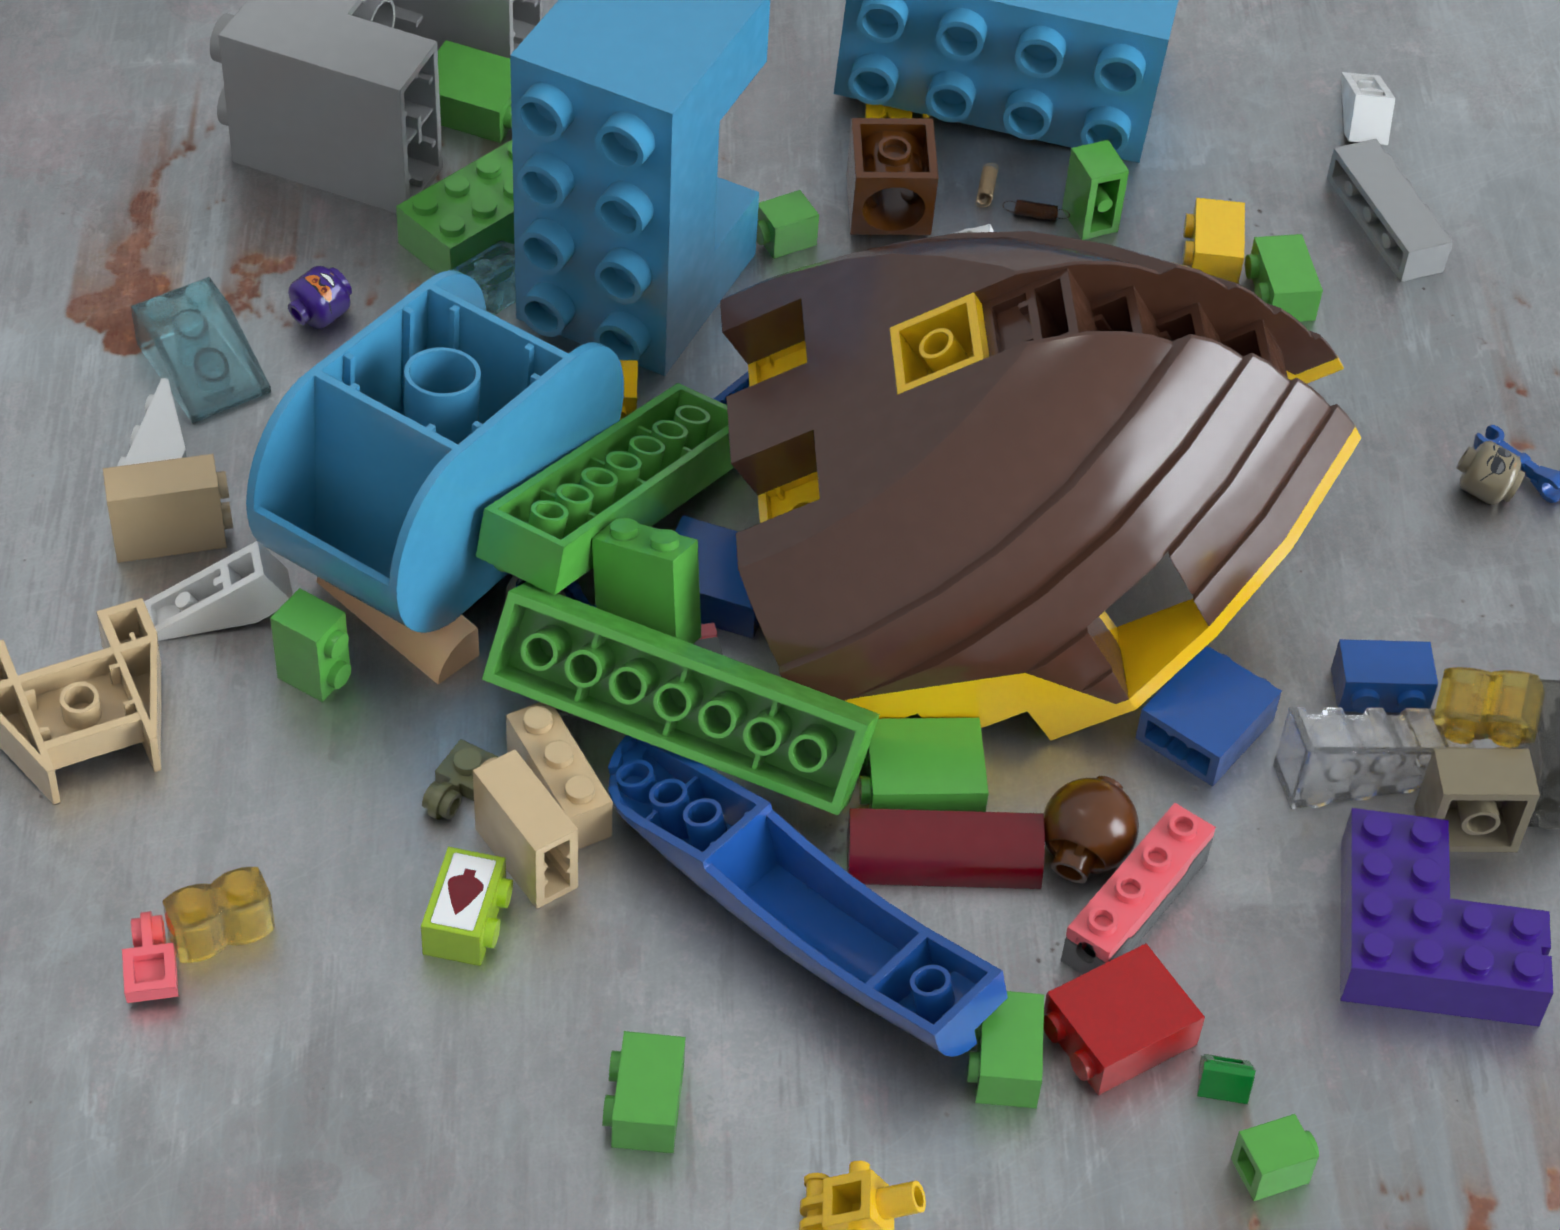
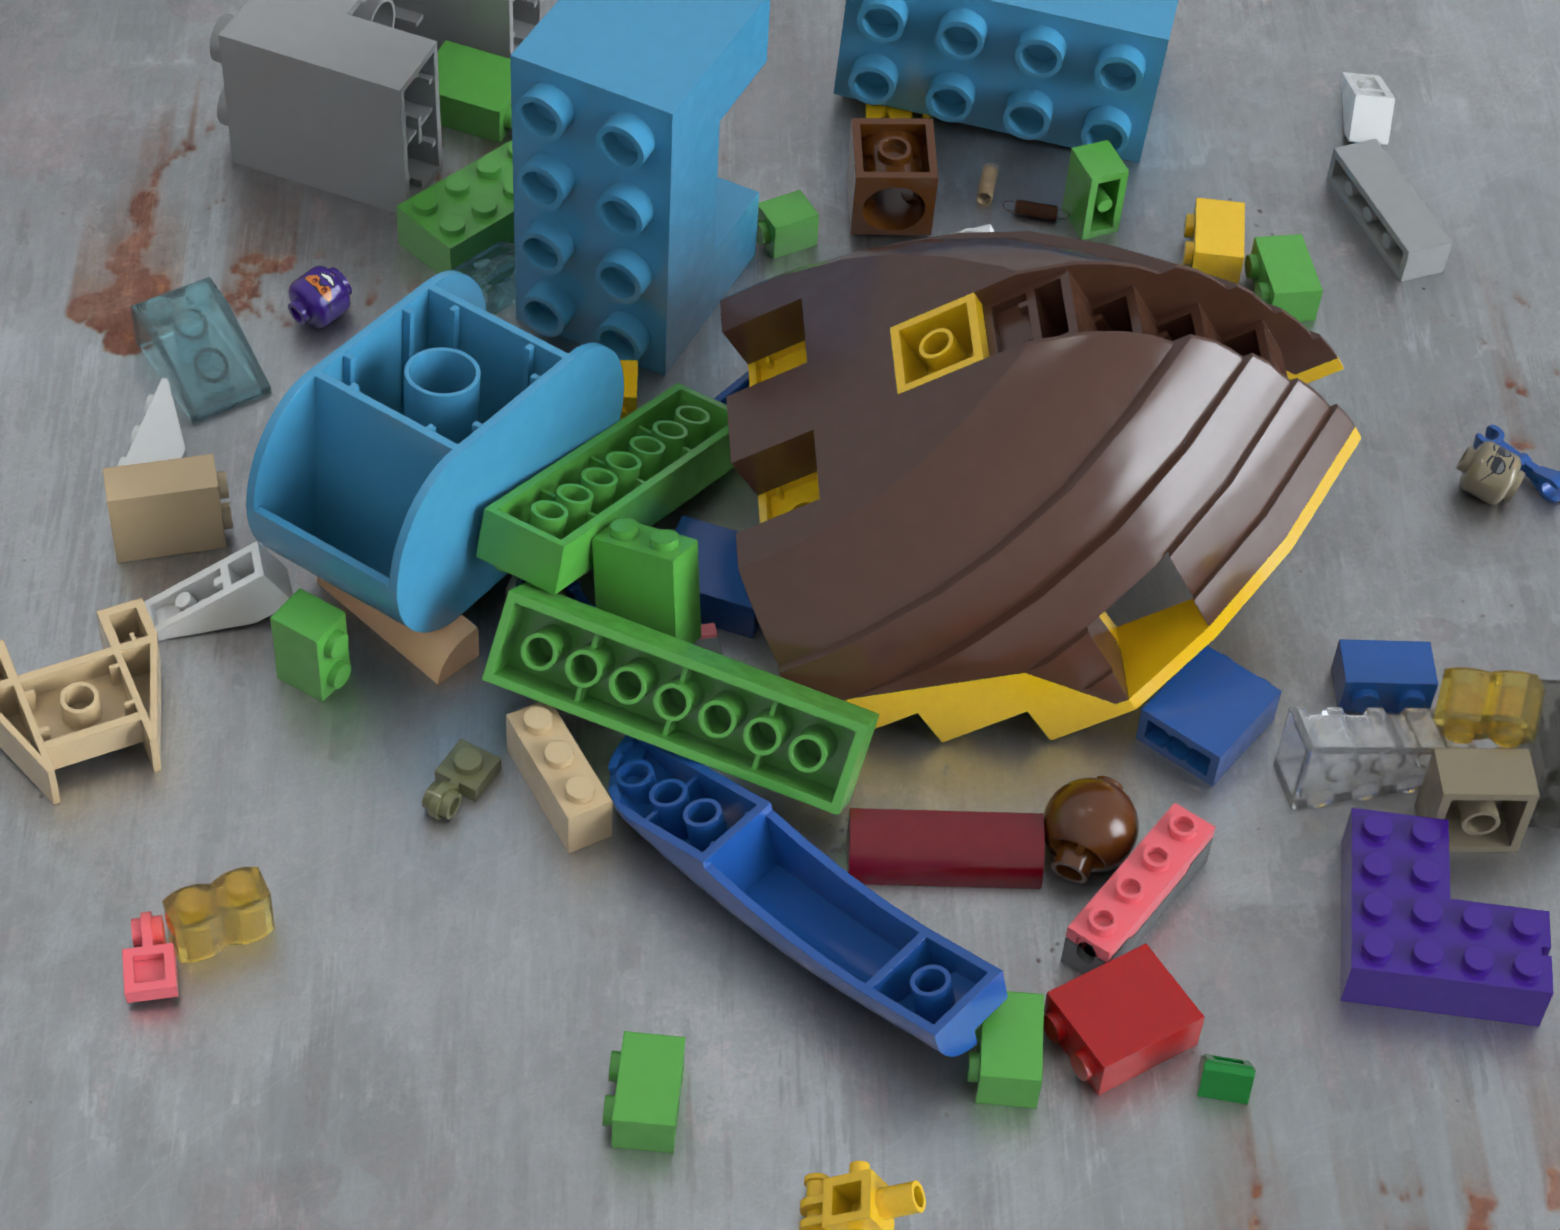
(465, 906): brick -> none
(526, 828): tan brick -> none
(925, 765): bright green brick -> none
(1275, 1157): bright green brick -> none

